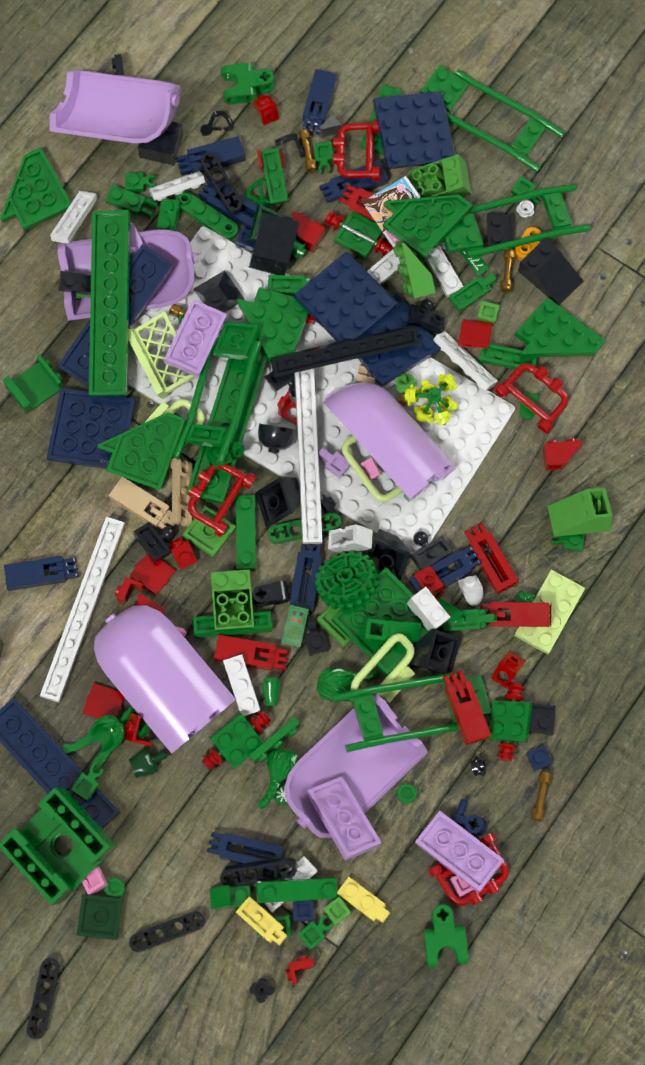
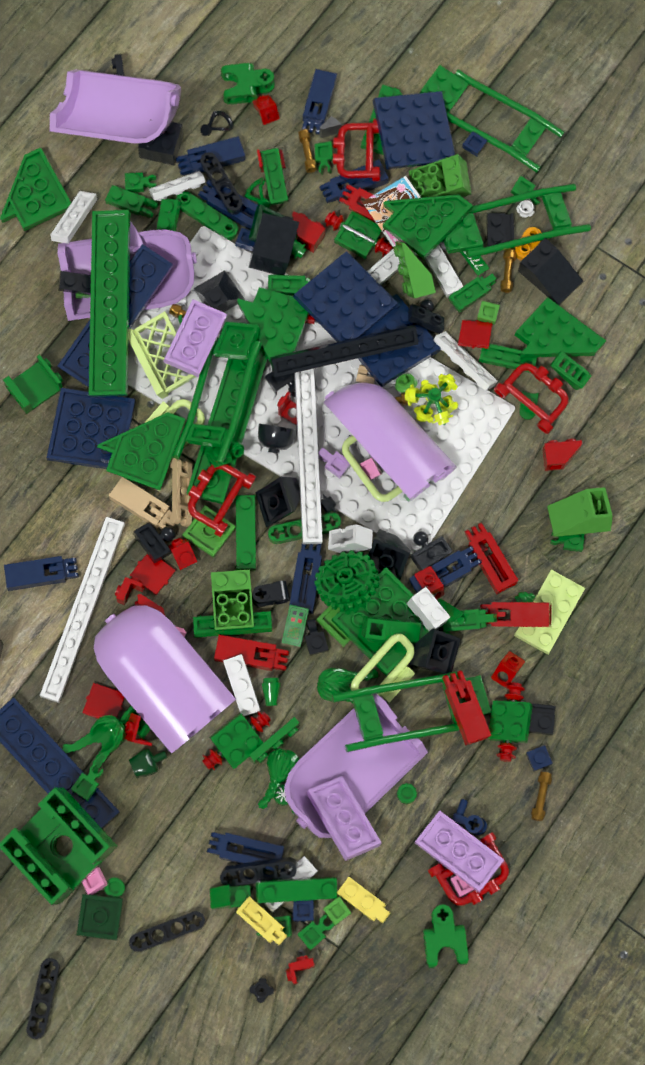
(287, 138): black piece -> none
(471, 590): white plate -> none
(474, 144): none -> dark blue plate
(478, 766): black plate -> none
(574, 366): none -> green slope

